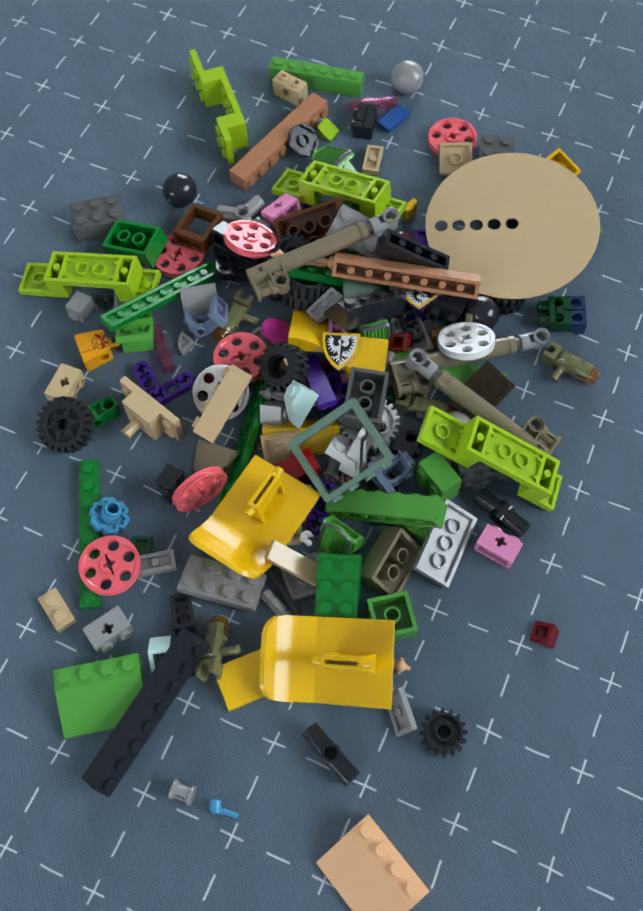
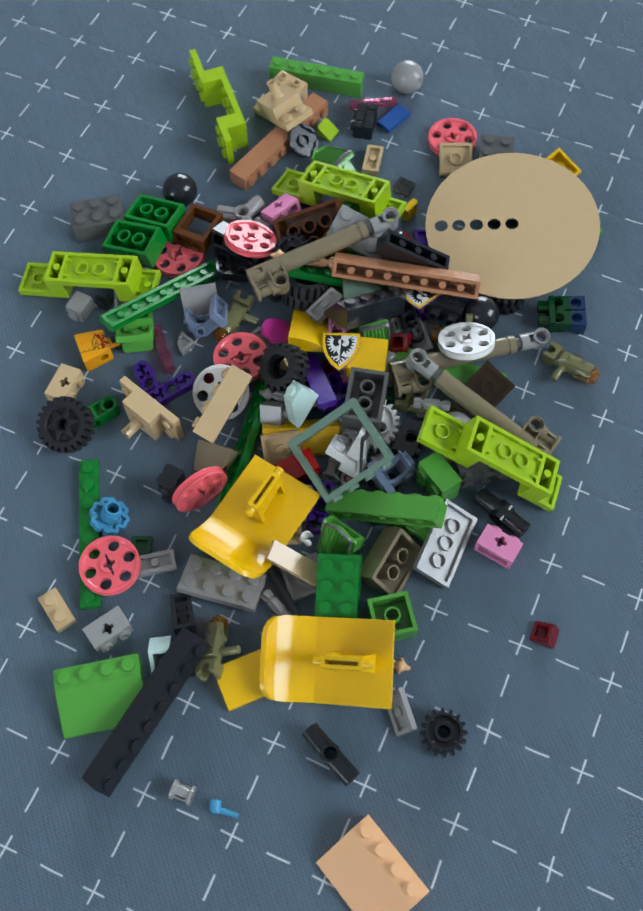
(157, 213): none -> green brick
(282, 106): none -> tan brick
(403, 187): none -> clear smoke tile
(418, 402): none -> light grey axle

